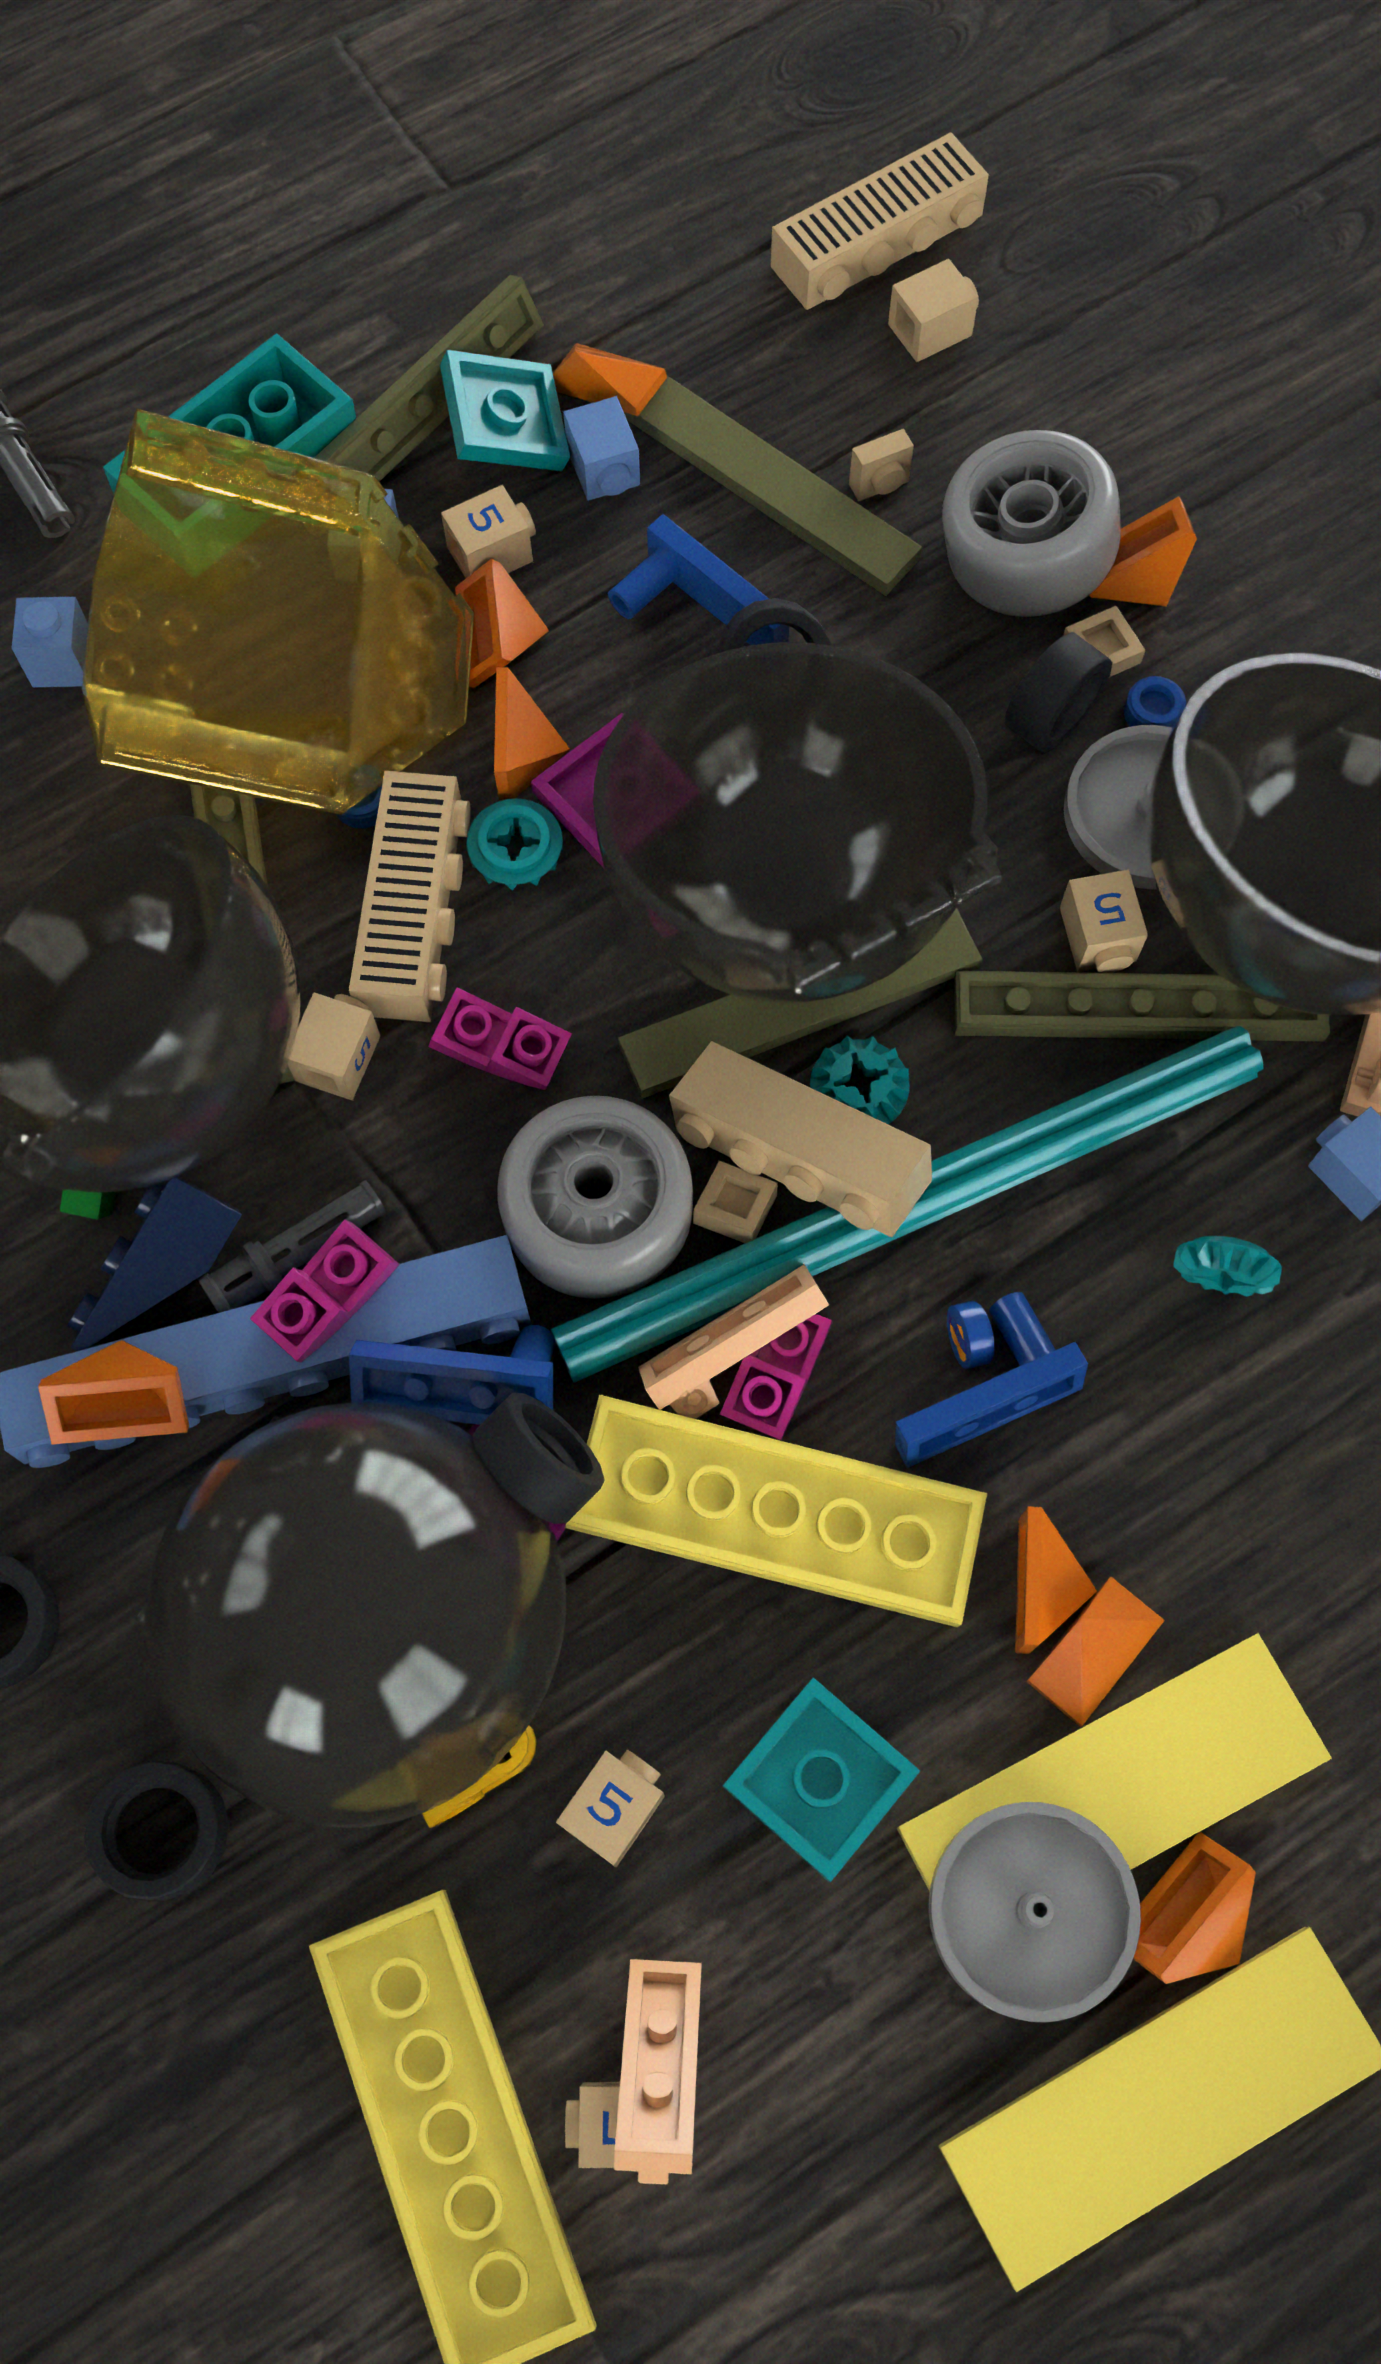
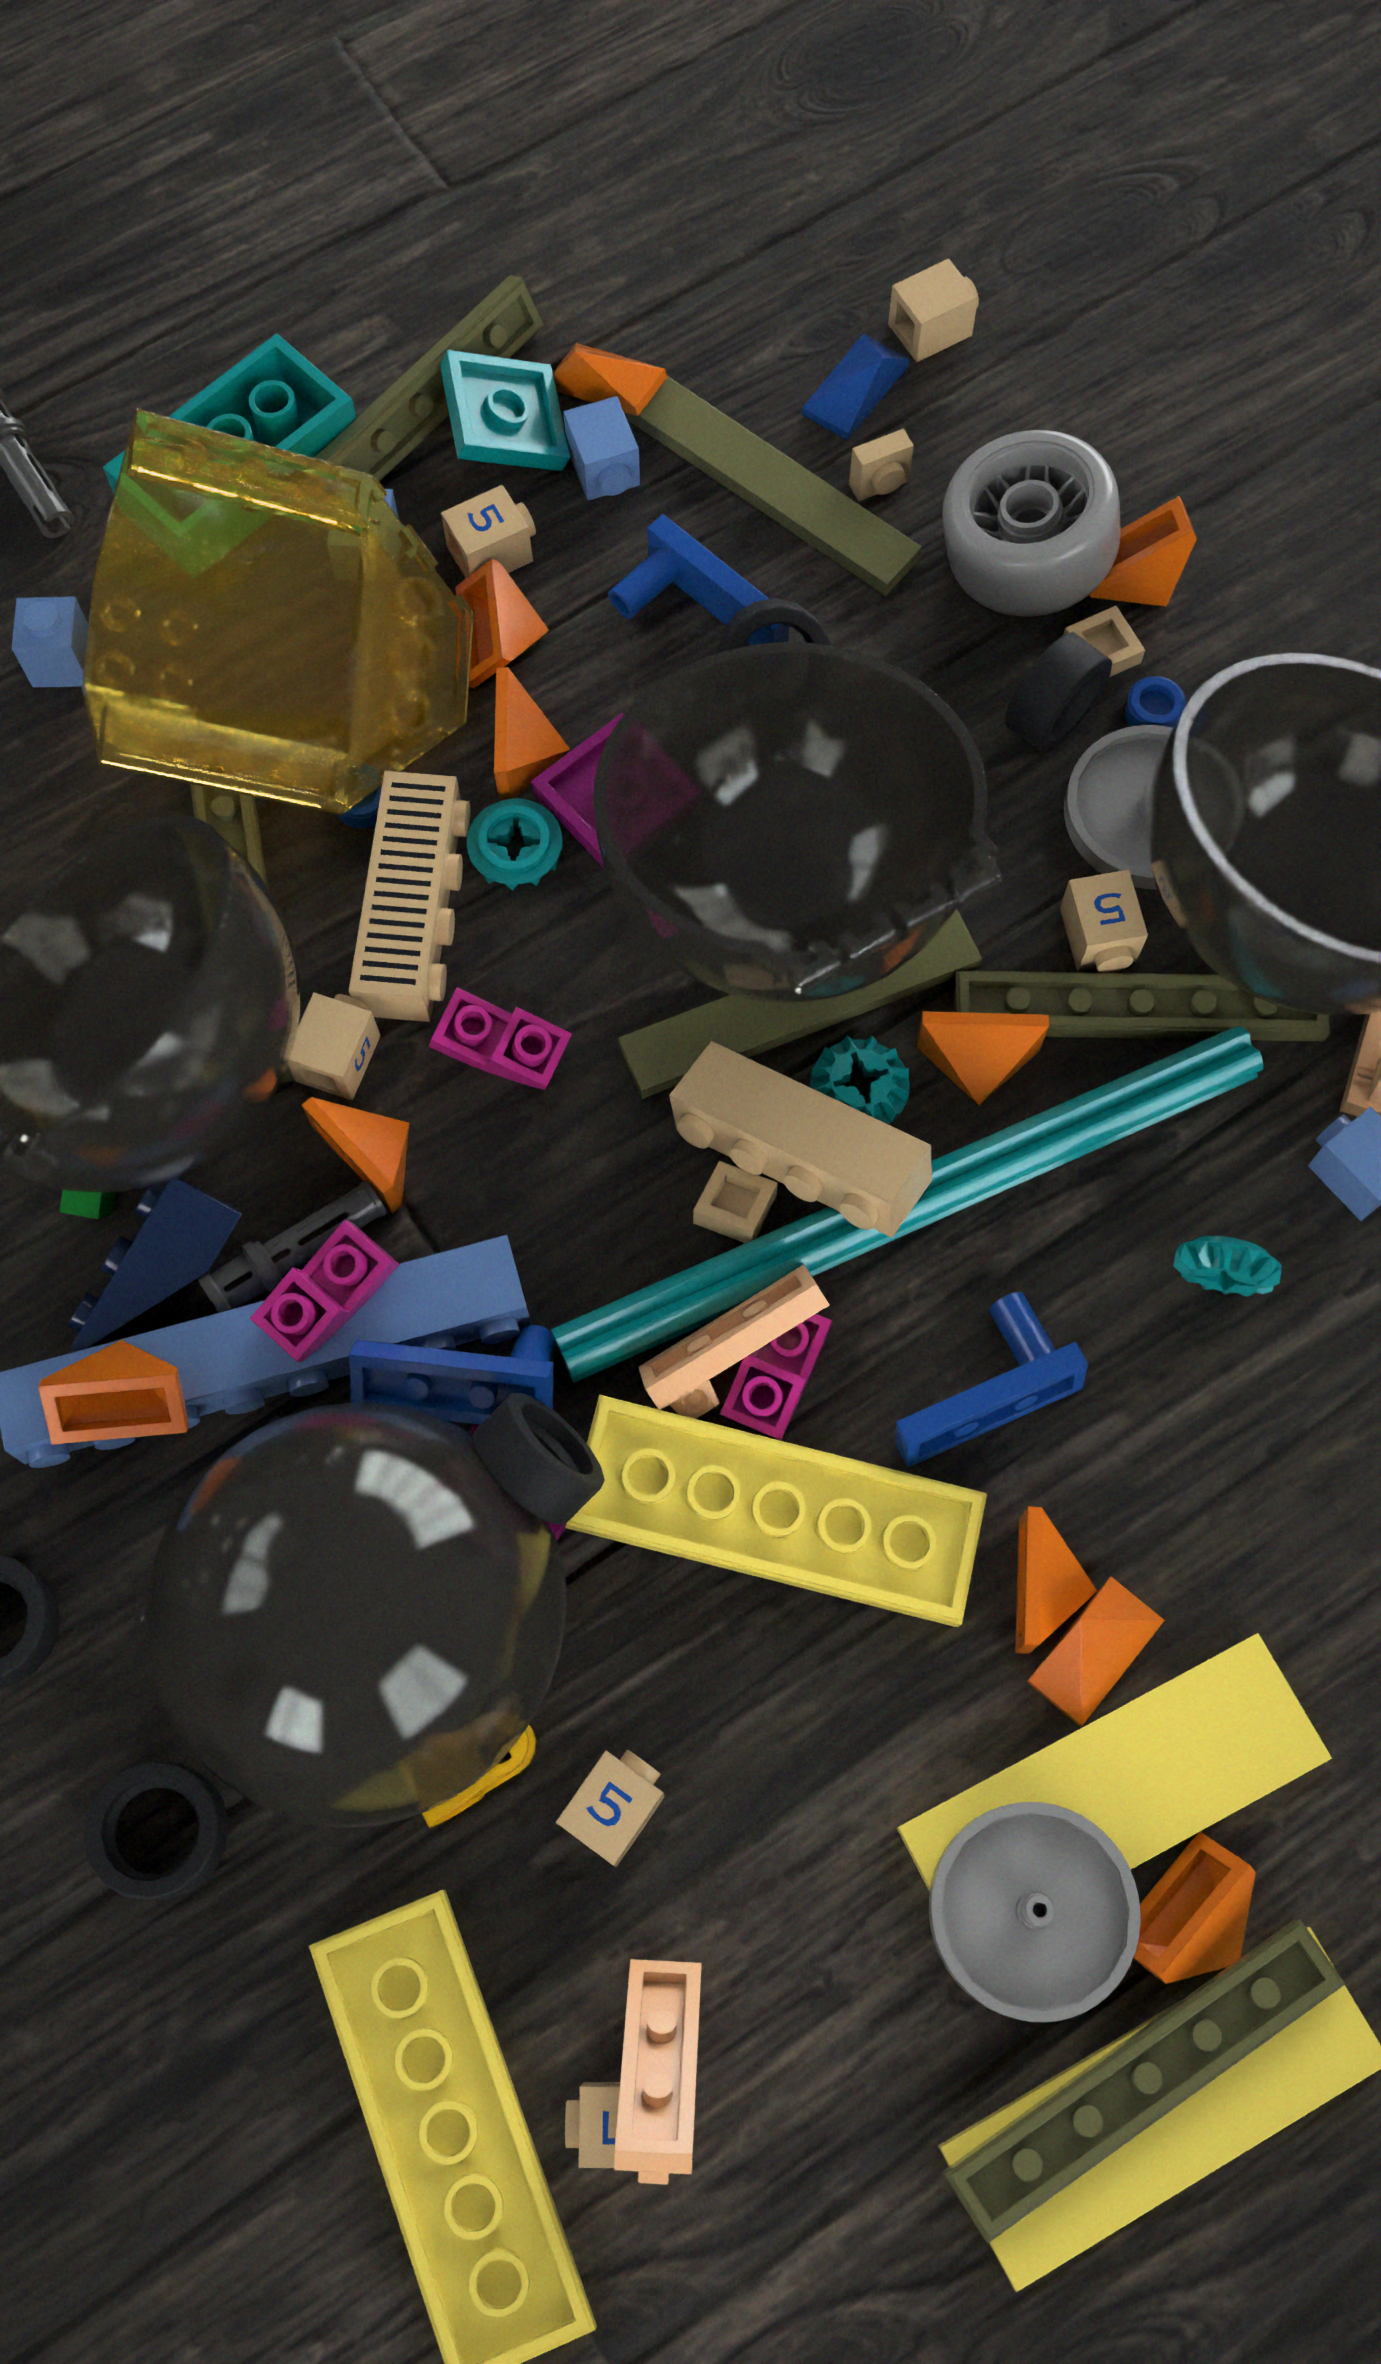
(367, 1143): none -> orange slope
(607, 1242): light grey wheel -> none
(821, 1779): teal plate -> none
(855, 387): none -> blue slope
(878, 221): tan brick -> none
(970, 1334): blue tile -> none
(980, 1048): none -> orange slope
(1142, 2079): none -> olive tile

